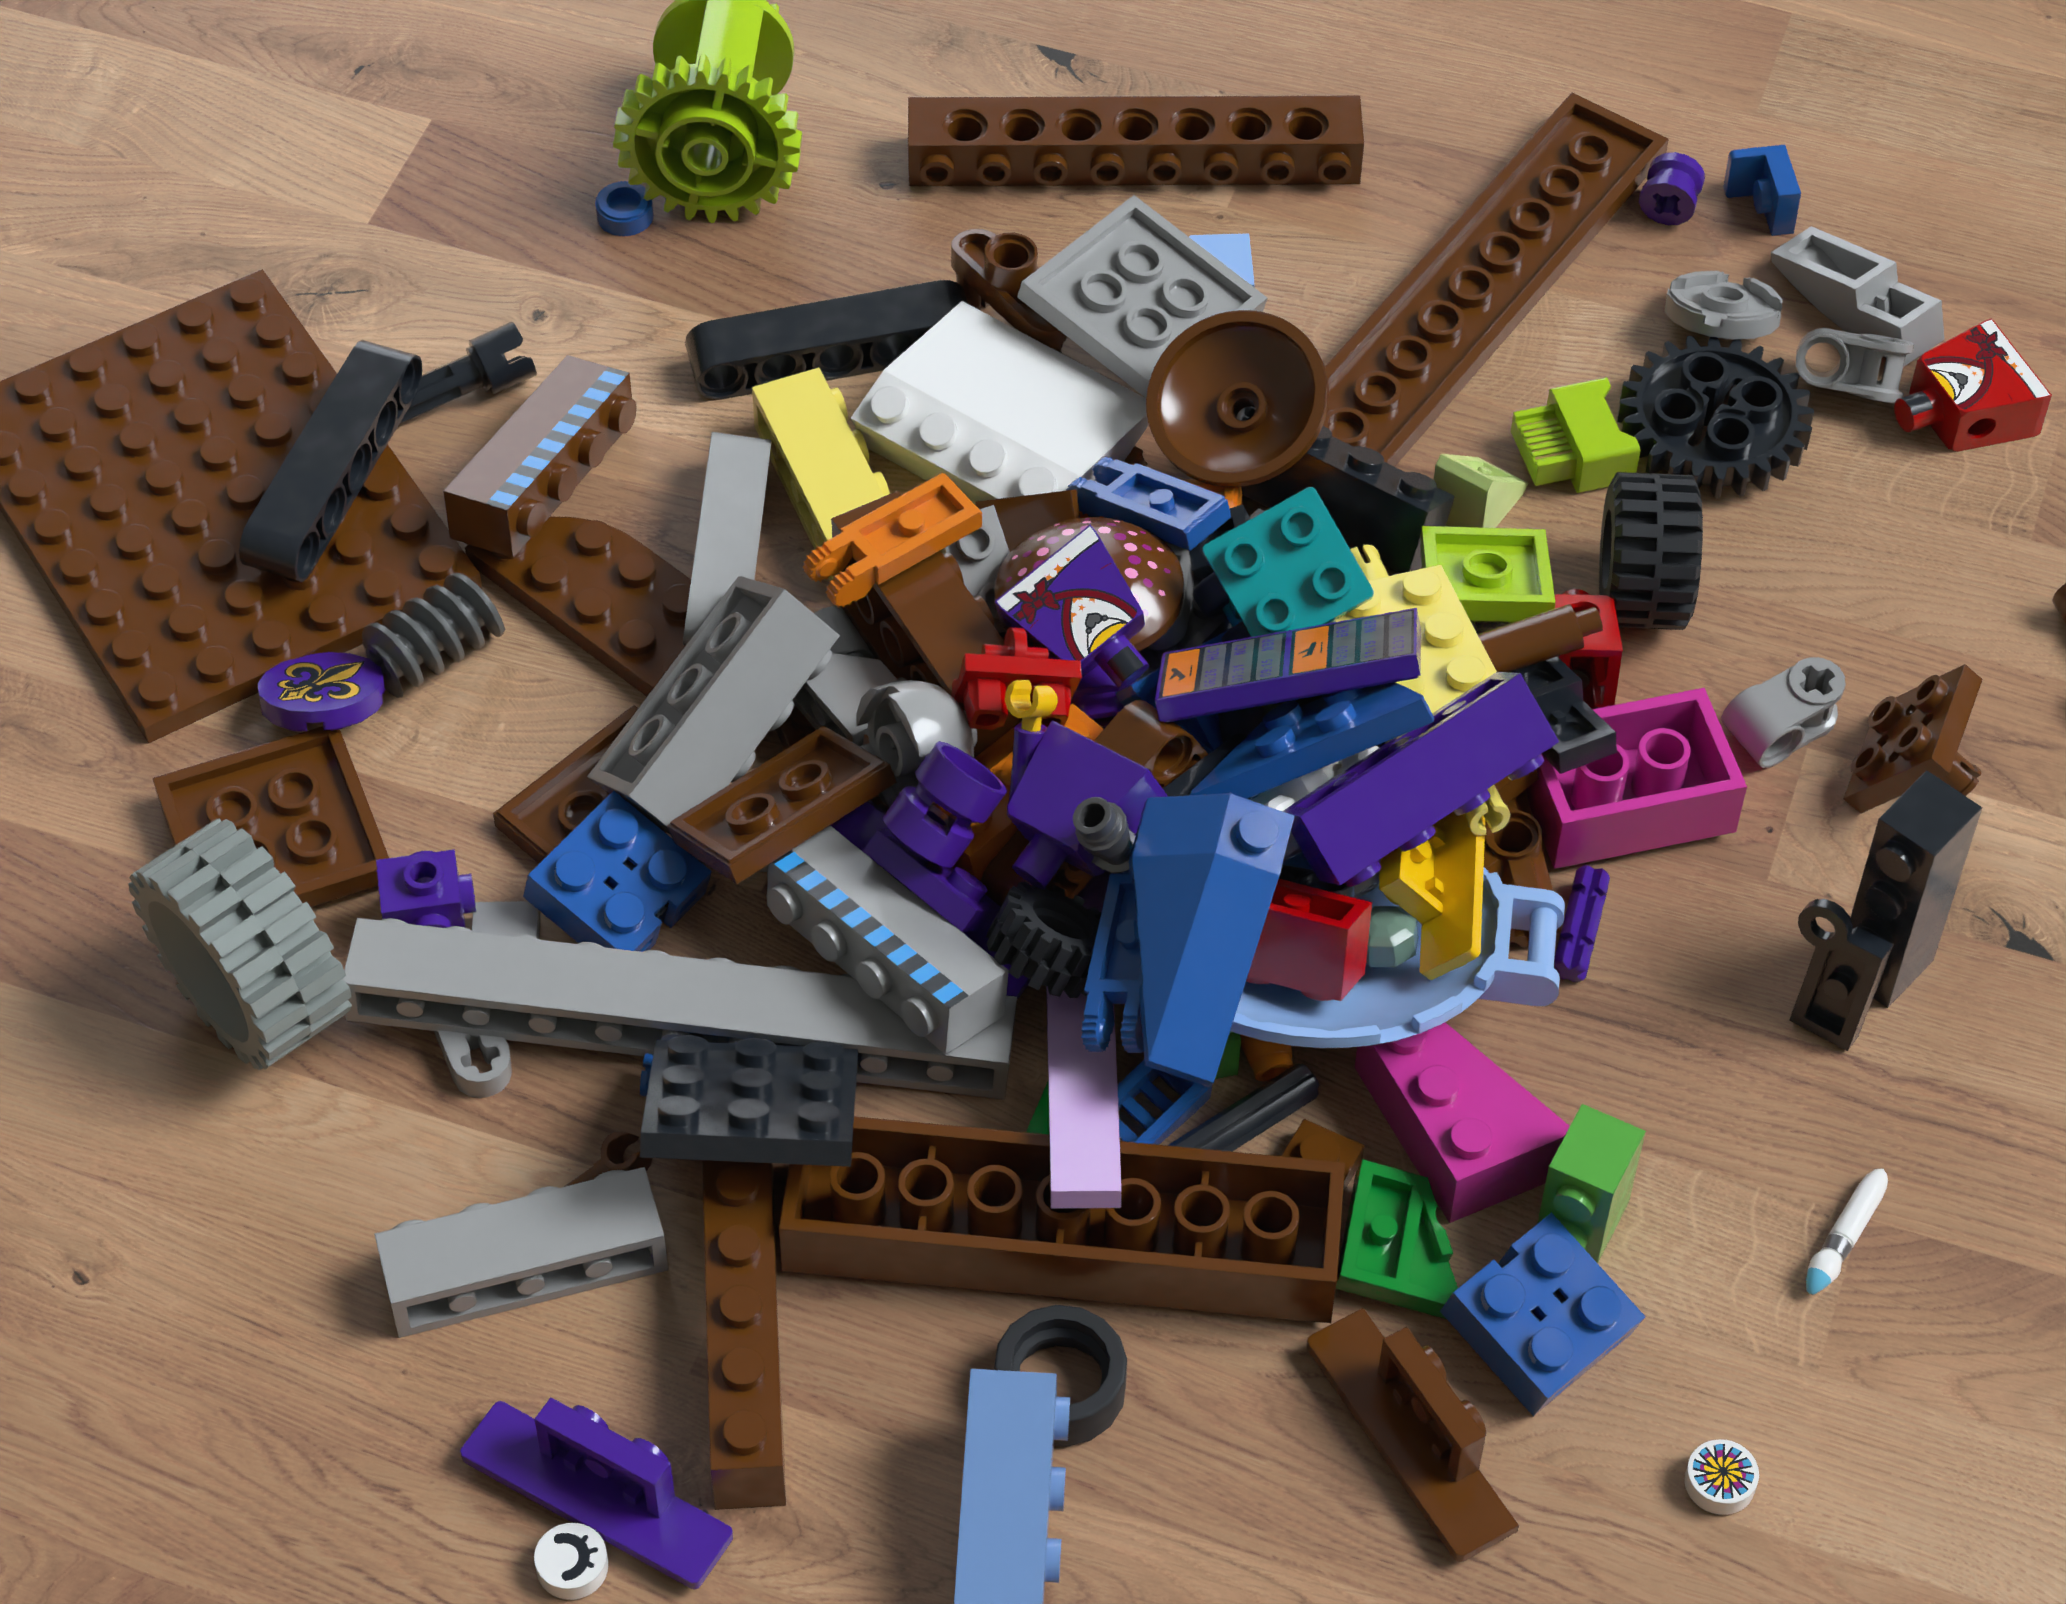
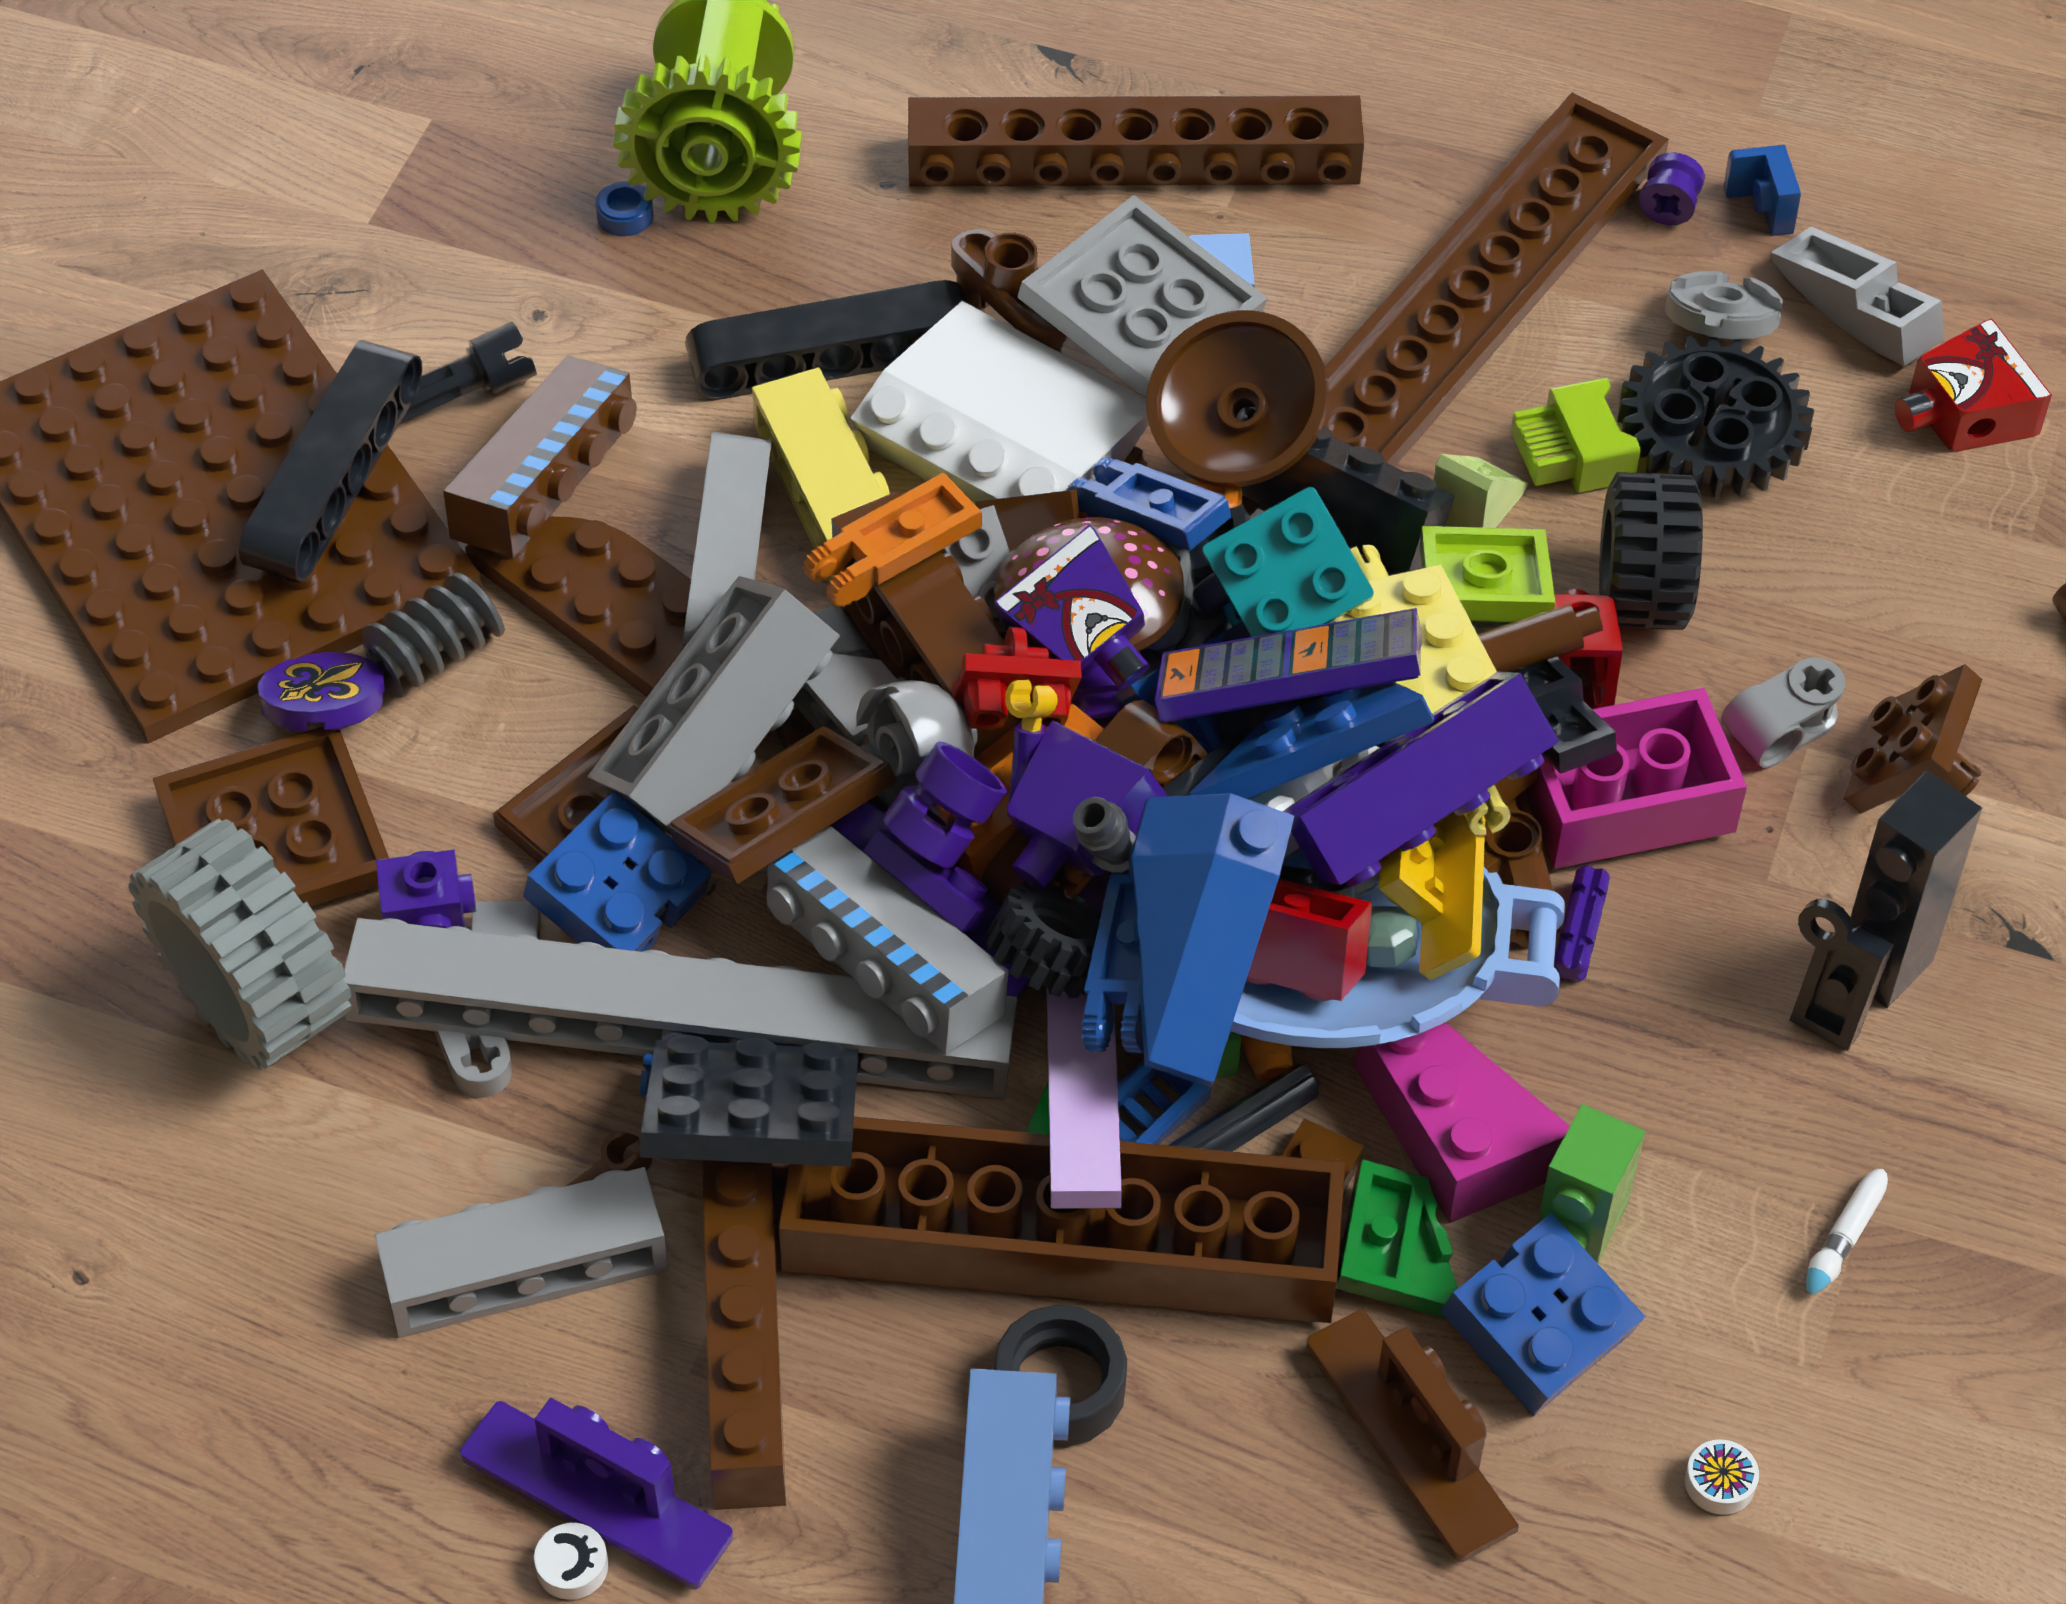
(1857, 364): light grey piece -> none

